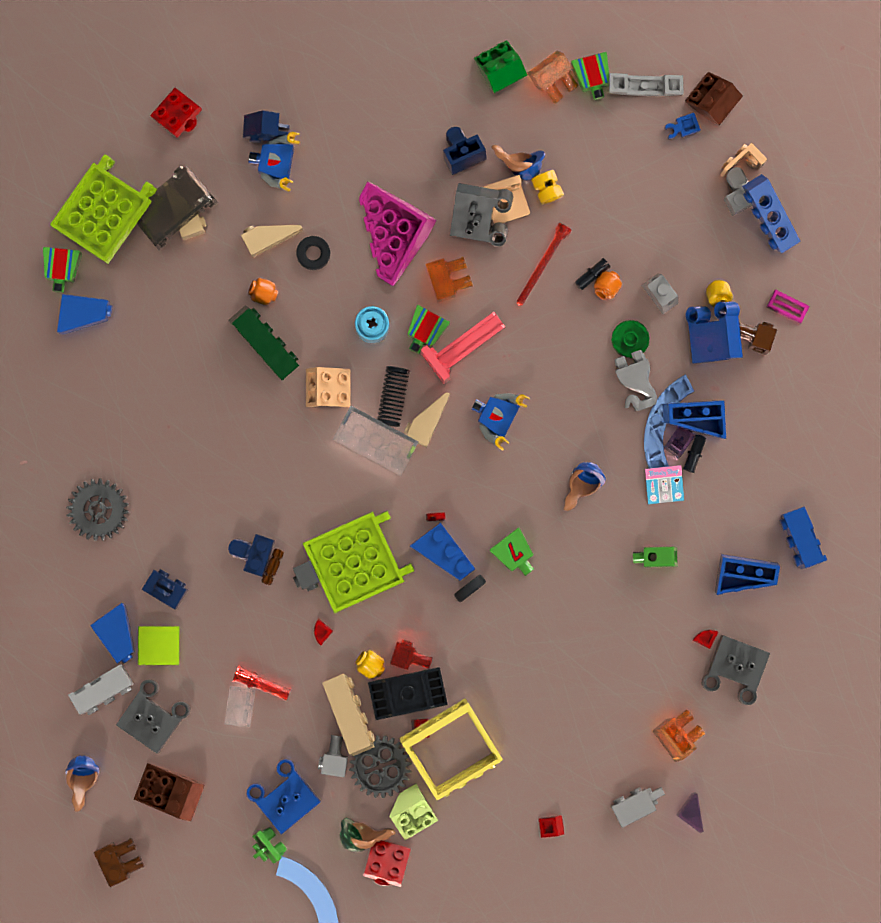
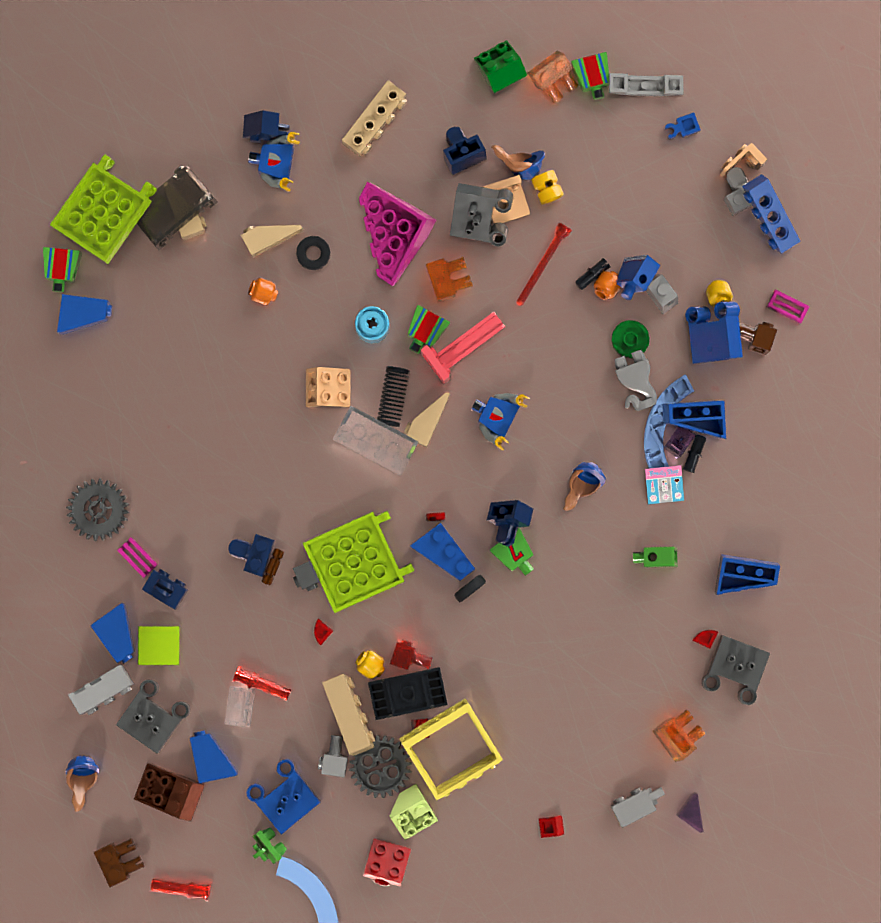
(133, 564): none -> dark pink tile
(177, 113): red plate -> none
(190, 890): none -> clear red pin
(210, 759): none -> blue slope
(263, 342): dark green wedge -> none
(358, 836): piece -> none
(374, 118): none -> tan brick
(508, 517): none -> dark blue brick
(636, 274): none -> blue torso
(714, 98): copper slope -> none
(802, 538): blue wedge -> none

